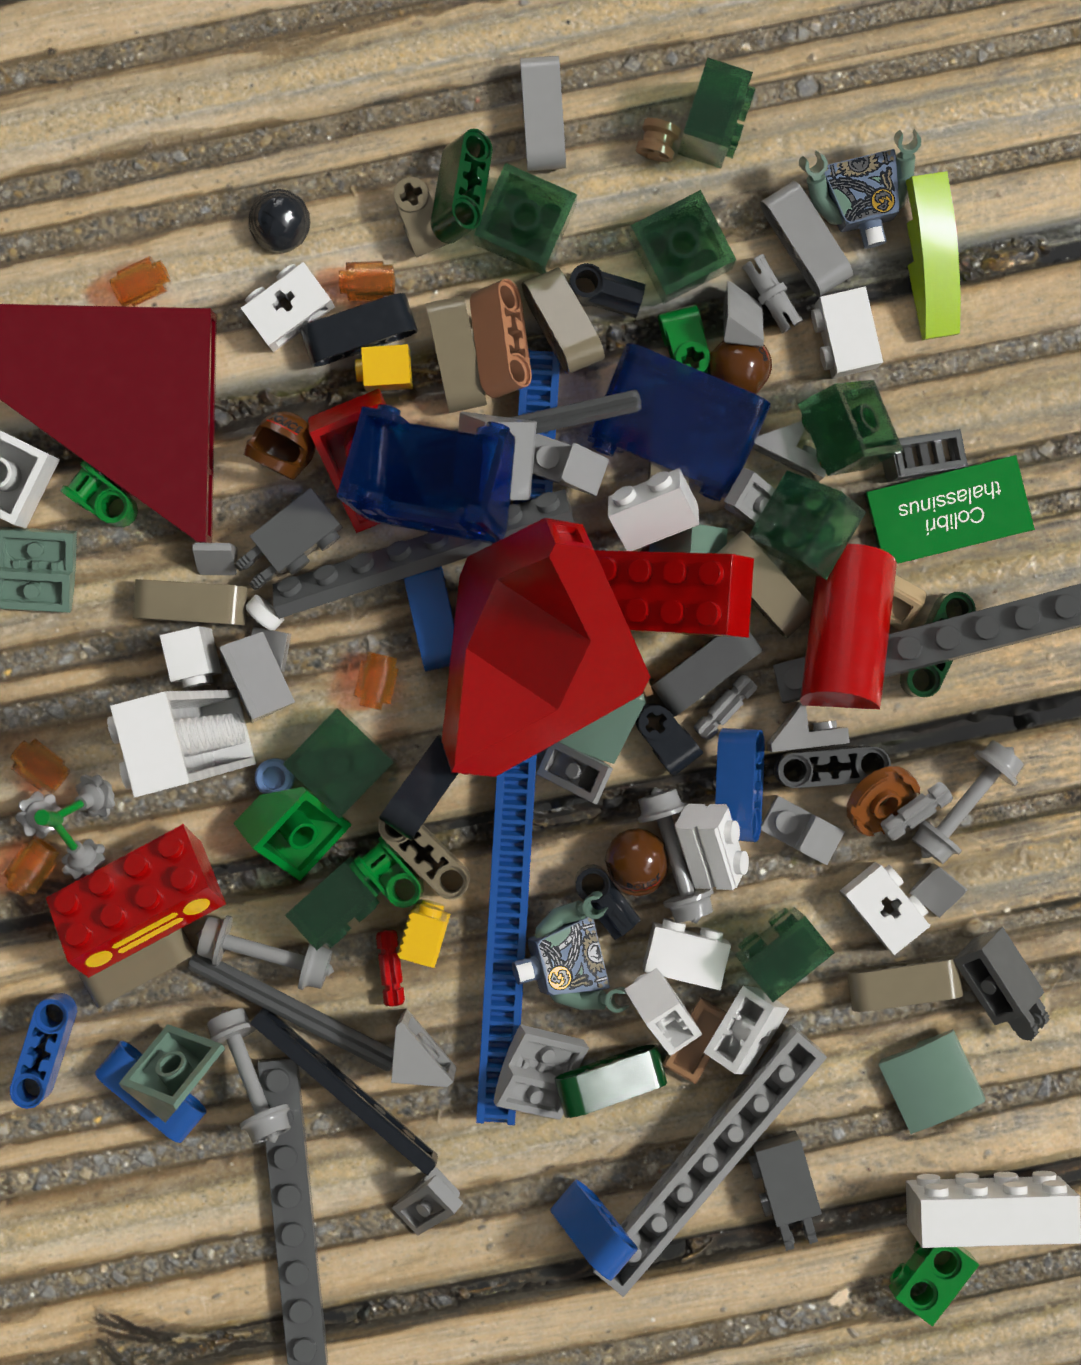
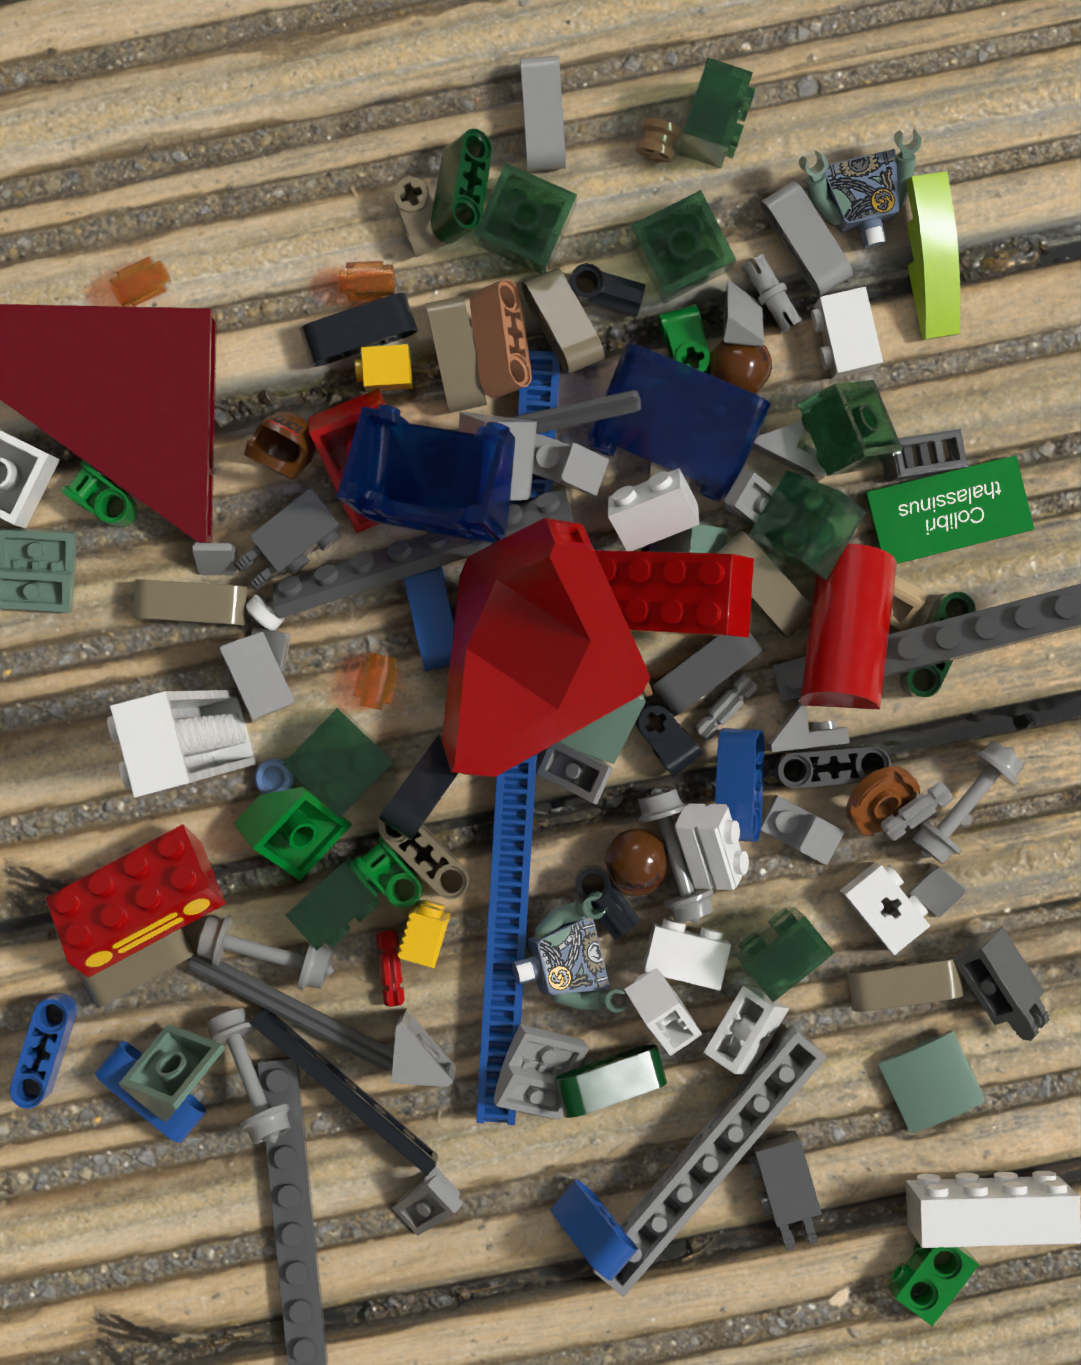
(30, 867): clear orange brick -> none
(39, 766): clear orange brick -> none
(44, 815): light grey plant -> none
(191, 656): white brick -> none
(279, 221): black piece -> none
(306, 297): white brick -> none
(691, 1060): medium nougat tile -> none

